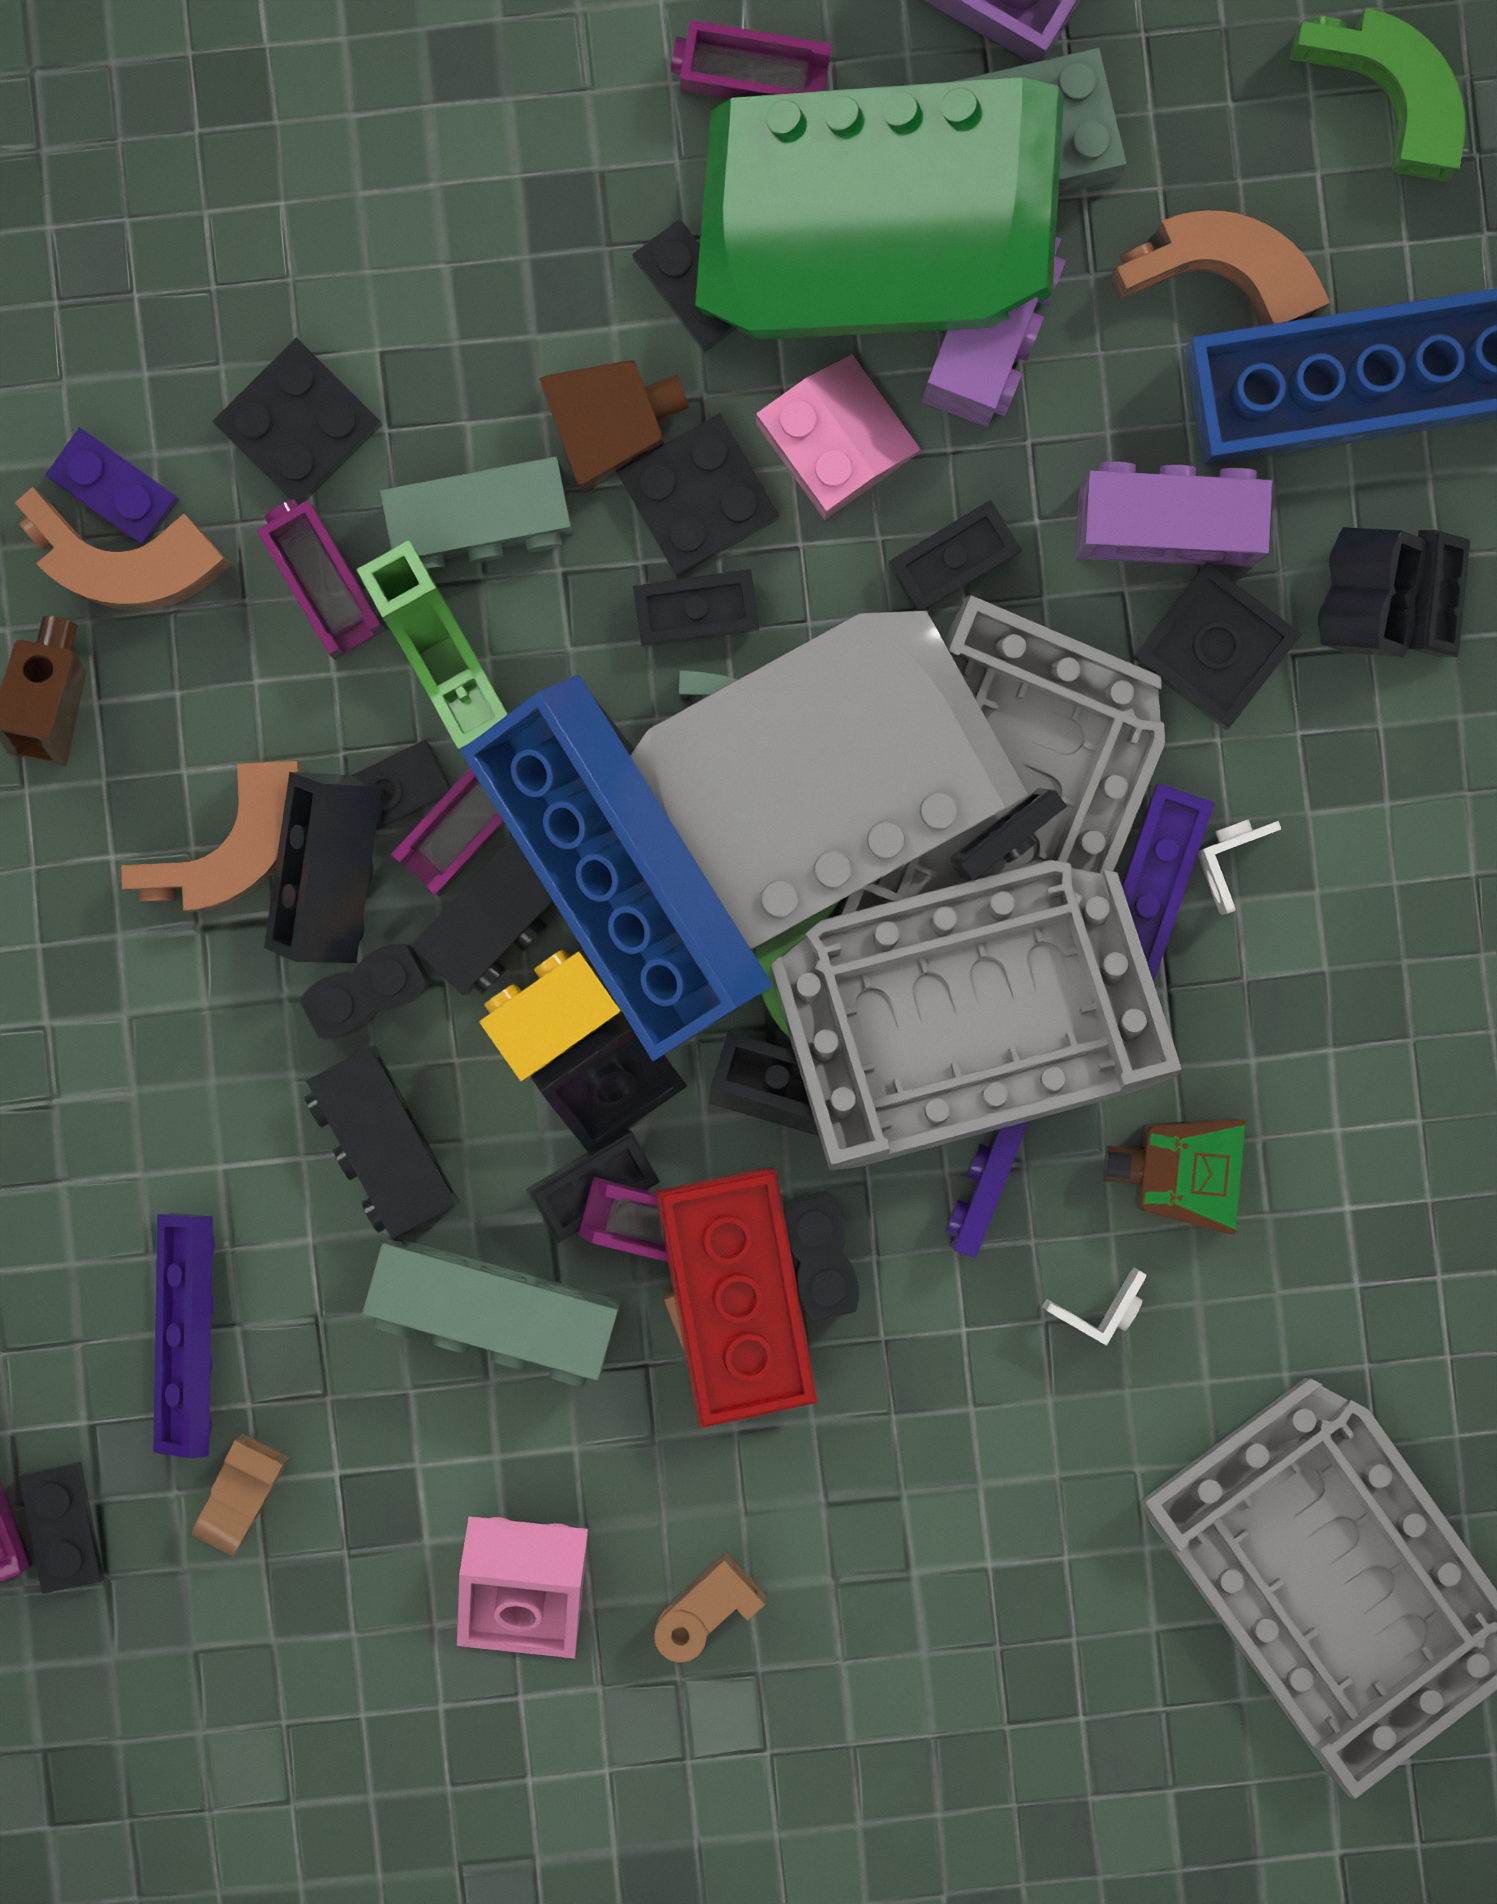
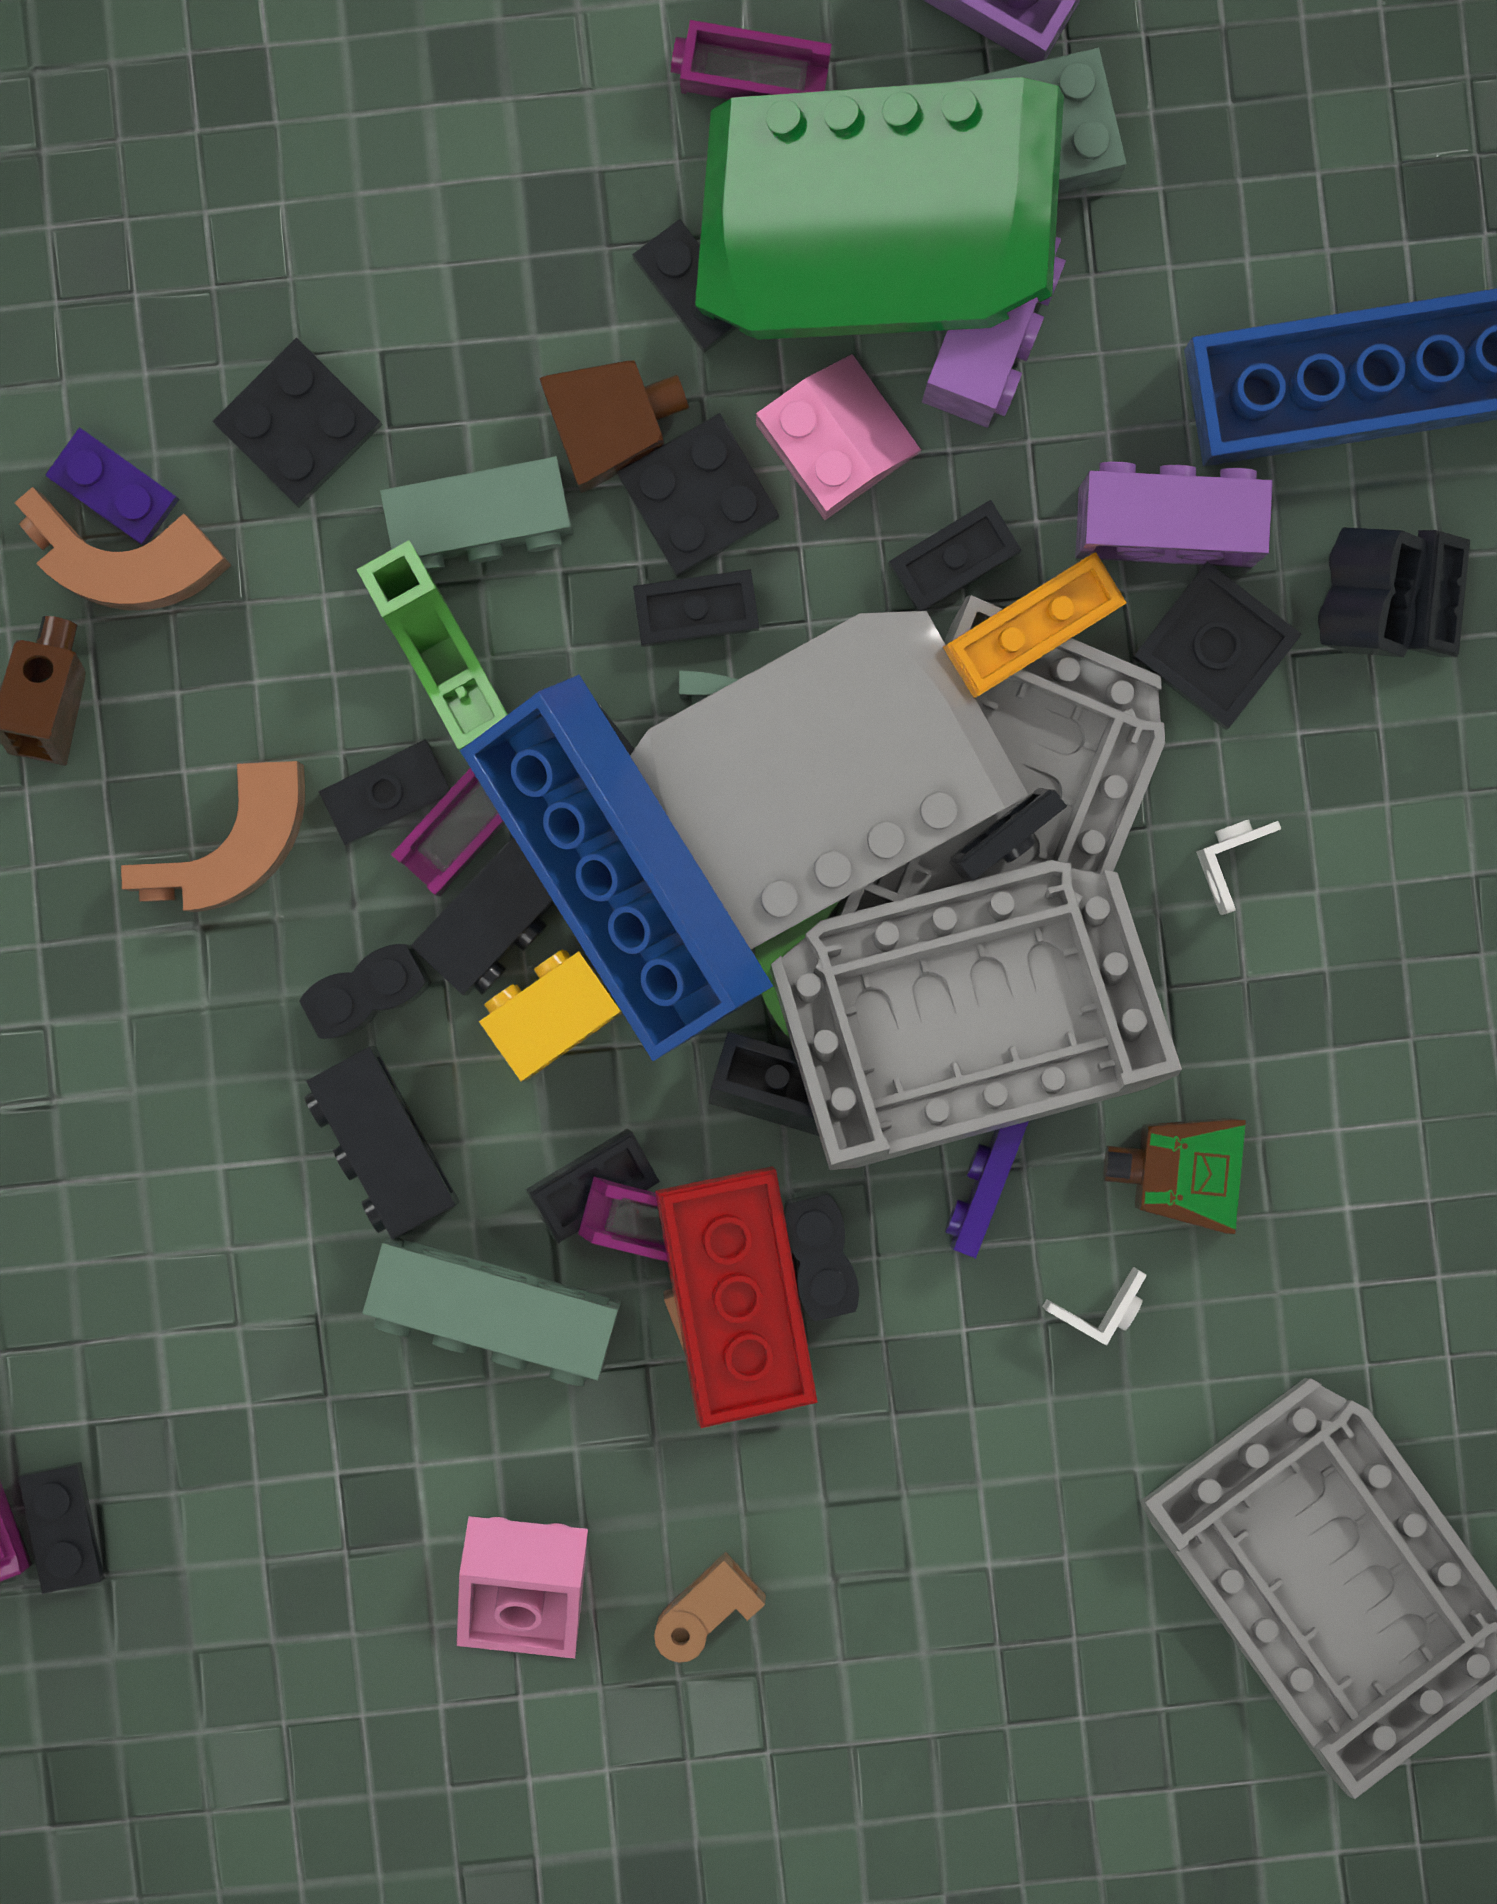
(183, 1335): dark purple plate -> none
(239, 1494): medium nougat leg -> none
(319, 577): window -> none
(323, 867): black brick -> none
(607, 1083): black plate -> none
(1034, 625): none -> light orange tile
(1163, 866): dark purple plate -> none
(1236, 247): nougat arch -> none
(1412, 76): bright green arch -> none

